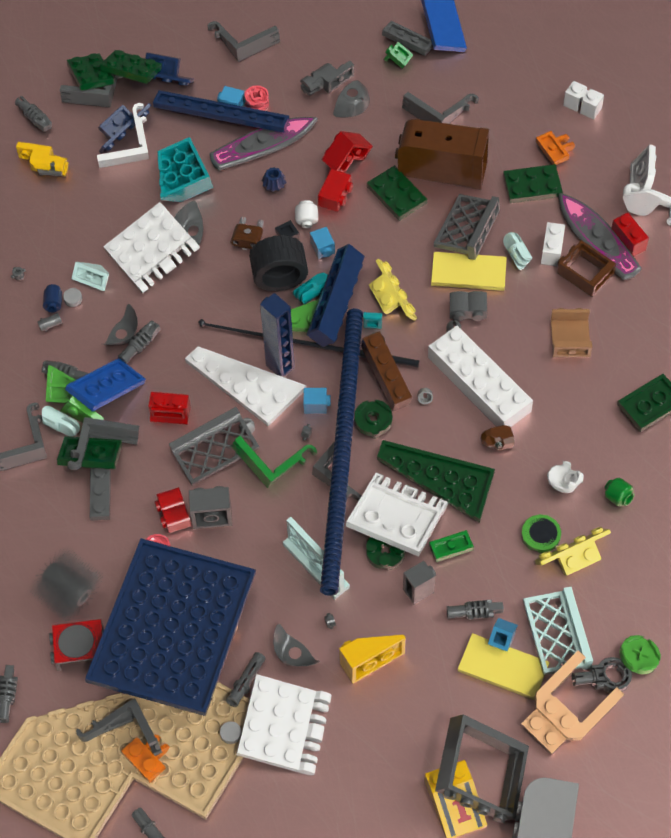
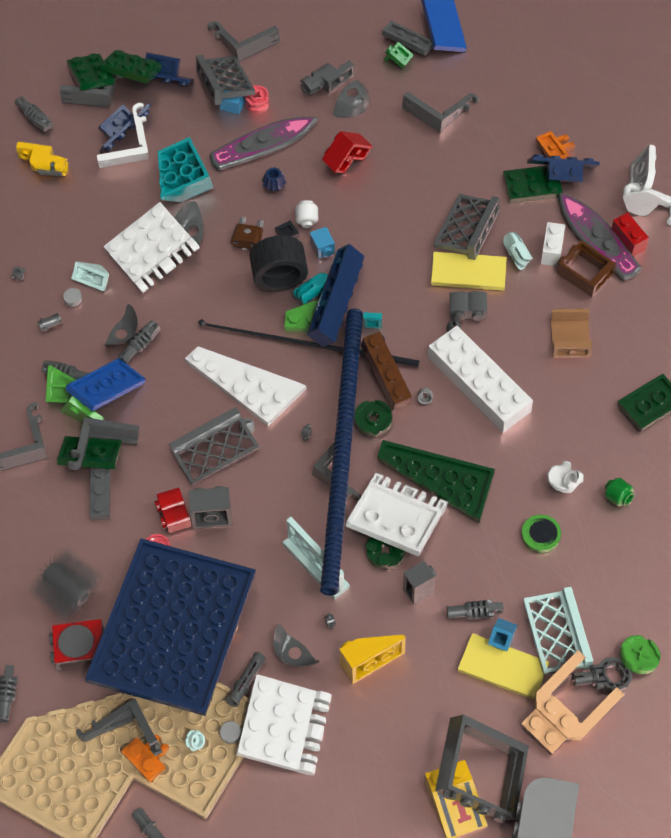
(52, 298): dark blue brick -> none
(59, 421): light aqua arm -> none
(169, 408): red window -> none
(199, 740): none -> light aqua plate
(212, 81): none -> dark grey fence
(221, 111): dark blue plate -> none
(260, 468): green hinge -> none
(277, 335): dark blue brick -> none
(316, 400): dark azure brick -> none
(334, 190): red brick -> none
(388, 292): light yellow bracket -> none
(397, 193): dark green plate -> none
(443, 153): reddish brown piece -> none
(451, 546): green plate -> none
(498, 438): reddish brown rock -> none
(564, 169): none -> dark blue bracket
(577, 554): light yellow bracket -> none
(591, 100): white piece -> none

